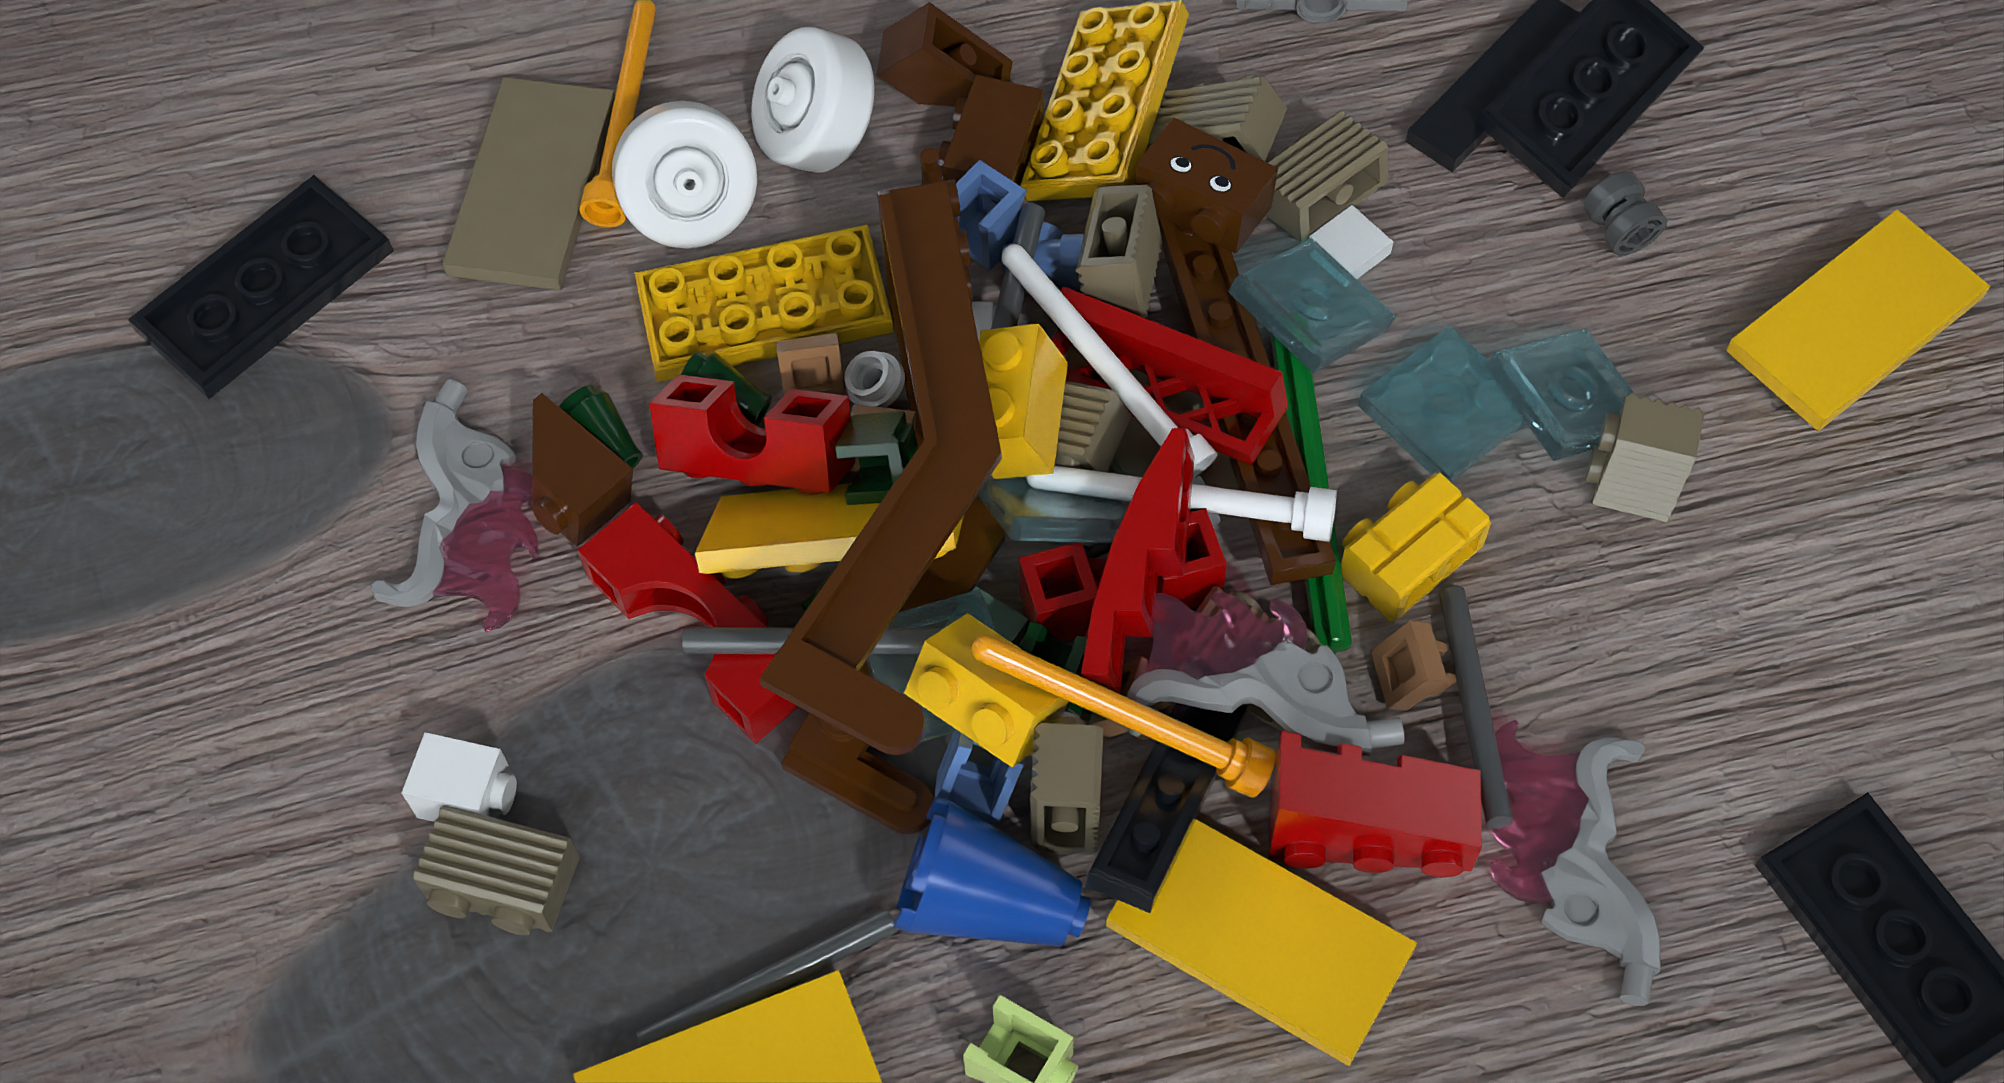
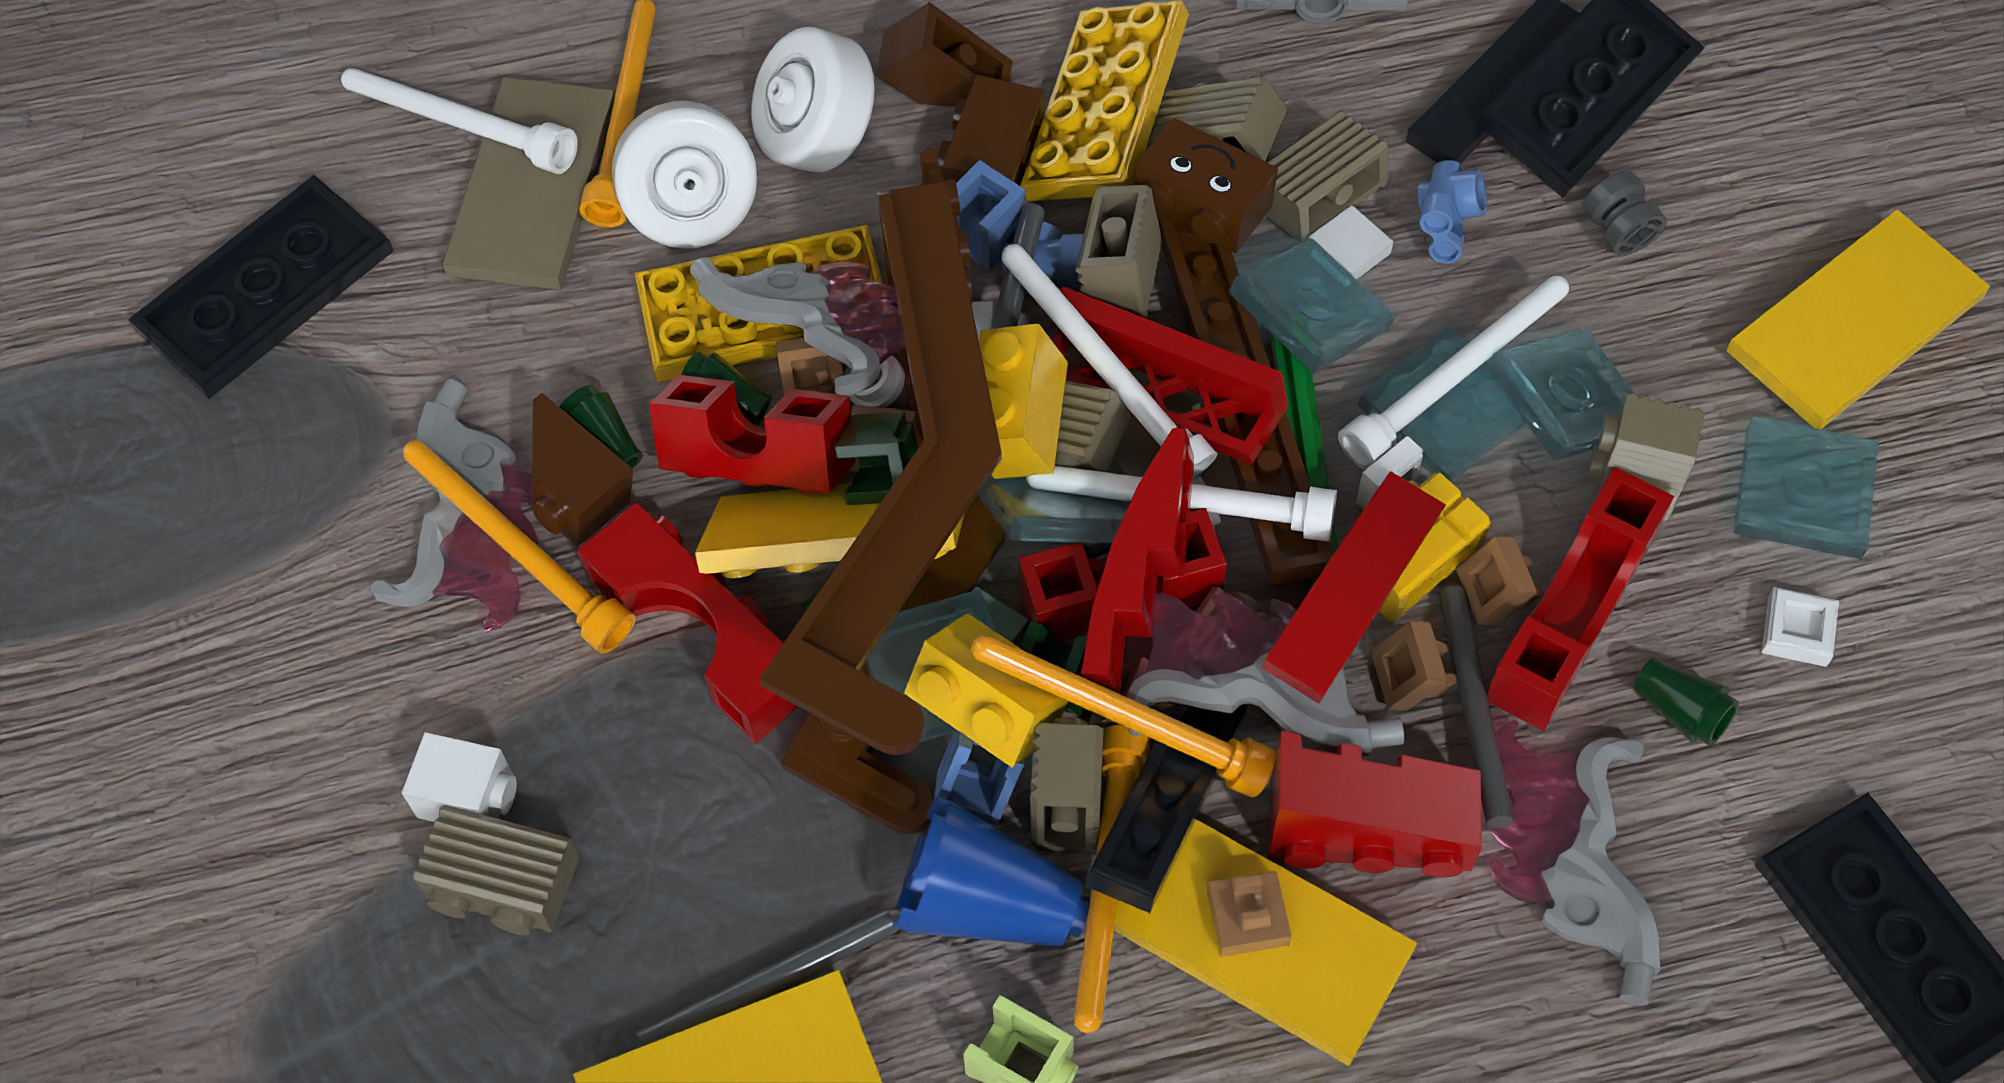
(546, 145): none -> white piece
(601, 620): none -> light orange piece
(769, 640): dark grey bar -> none
(836, 313): none -> light grey piece
(1121, 764): none -> light orange piece
(1248, 913): none -> medium nougat tile
(1353, 587): none -> red slope
(1373, 435): none -> white piece
(1402, 460): none -> white tile
(1445, 205): none -> medium blue plate
(1498, 581): none -> medium nougat tile
(1579, 599): none -> red arch
(1689, 702): none -> dark green cone
(1800, 626): none -> white tile
(1806, 488): none -> clear light blue tile

